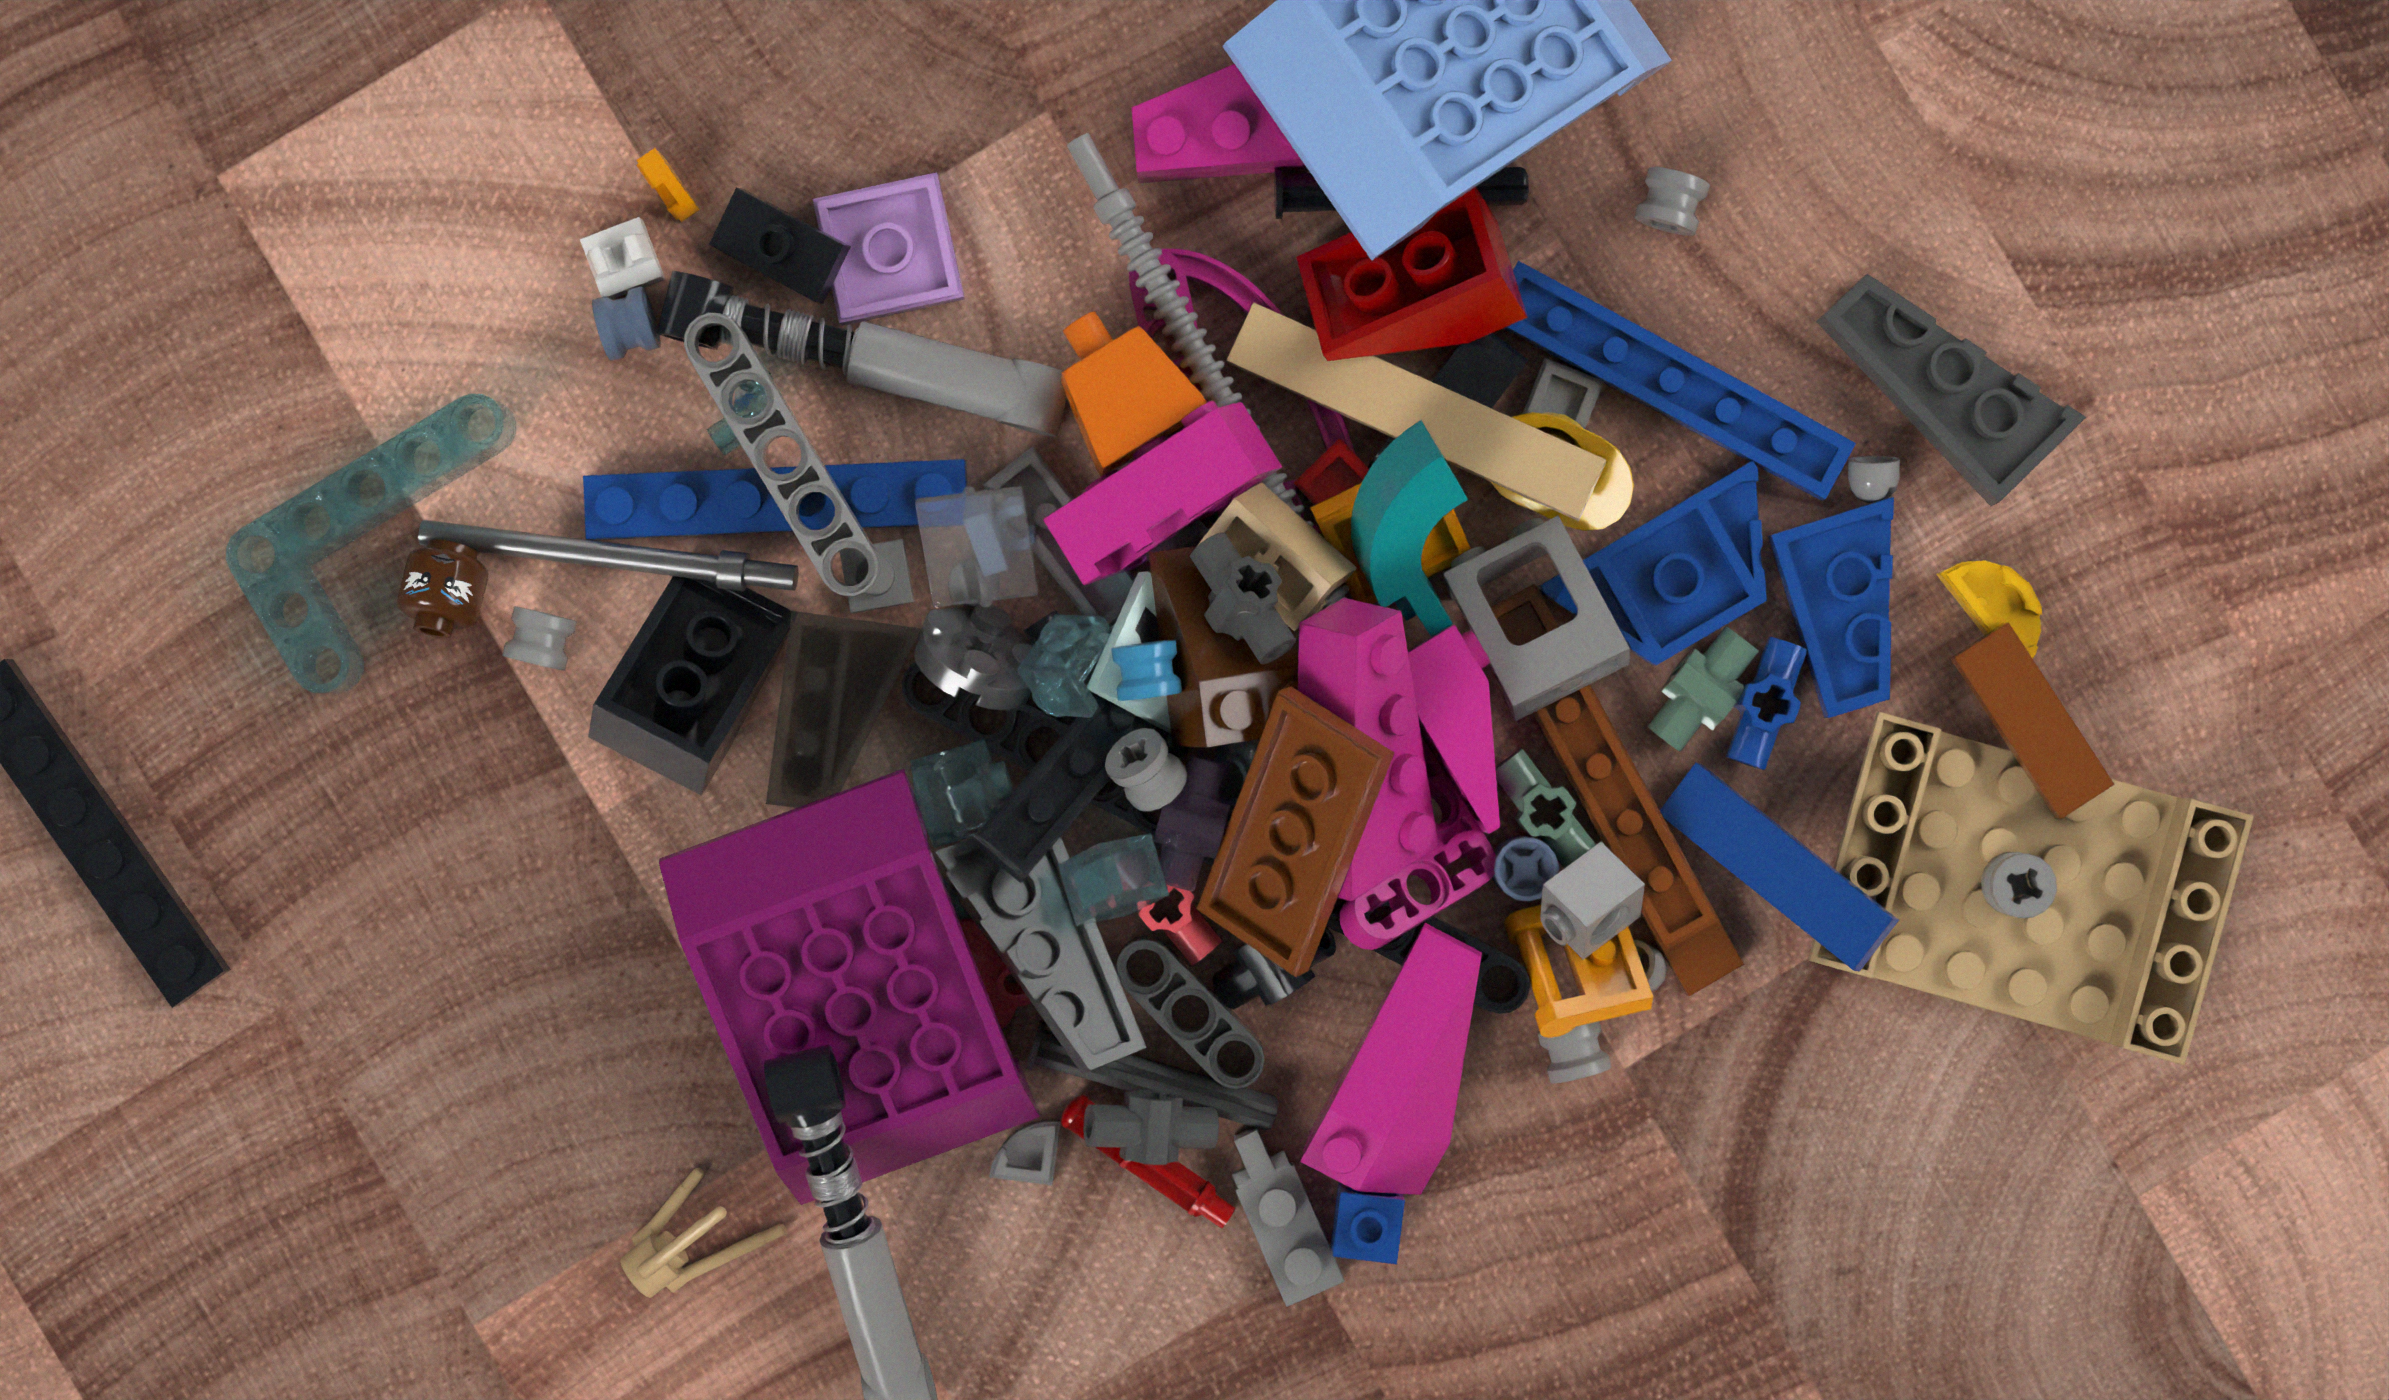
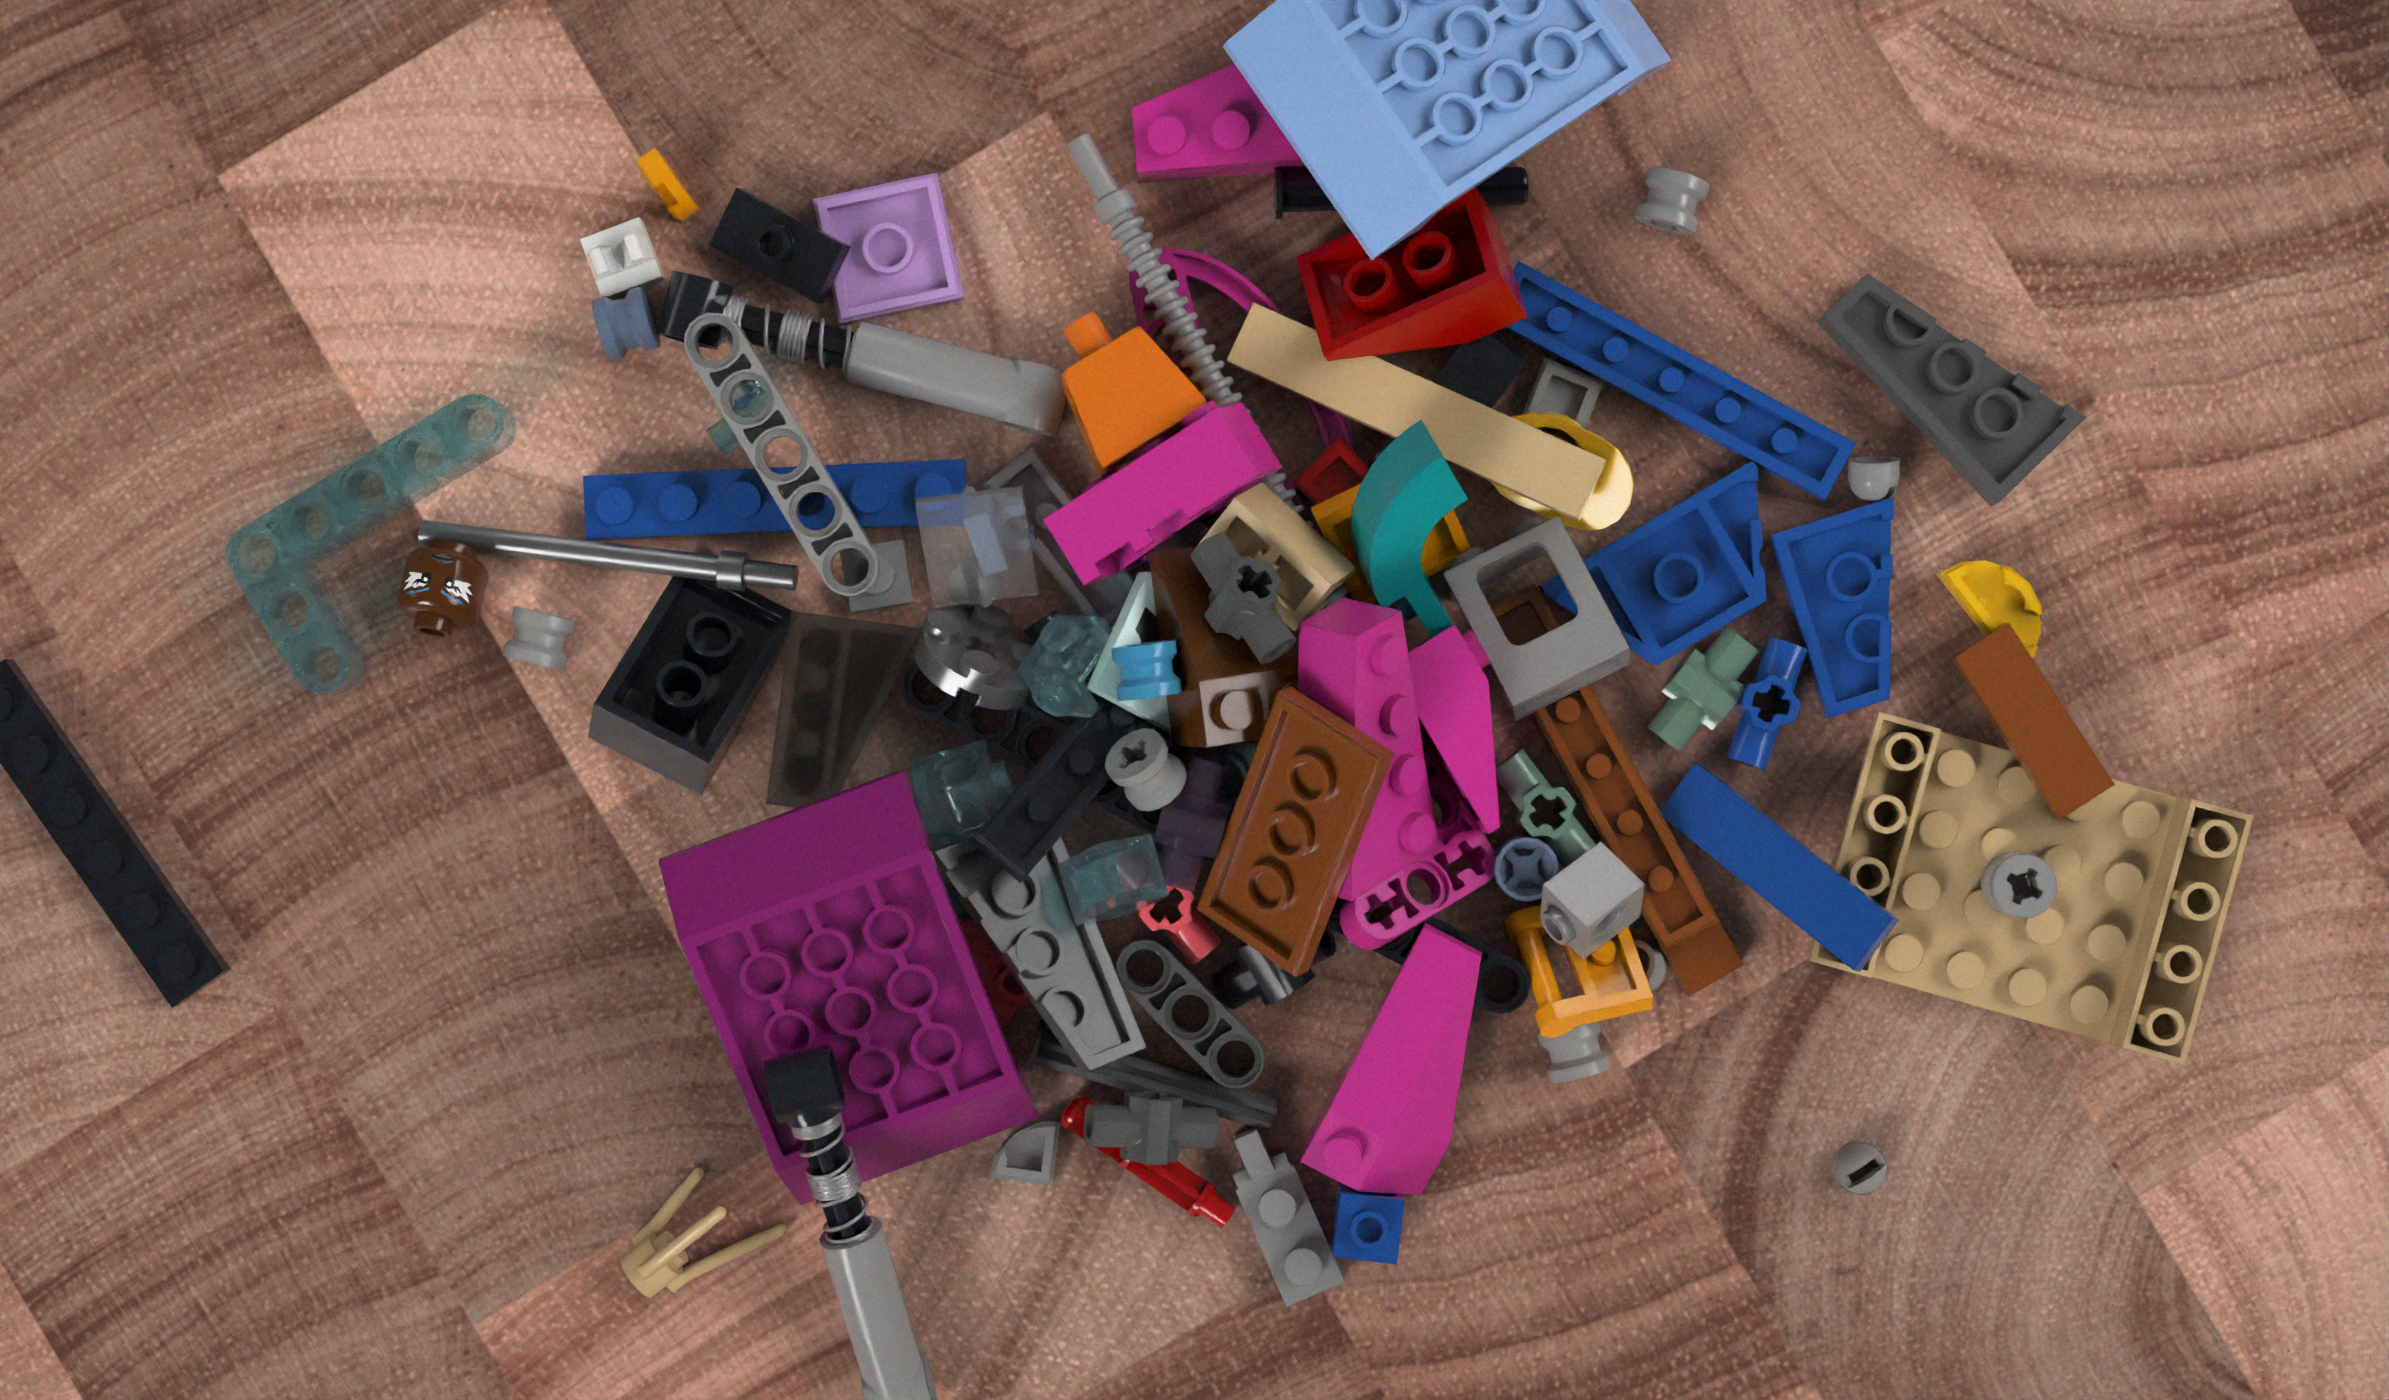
(1852, 1158): none -> light grey hinge

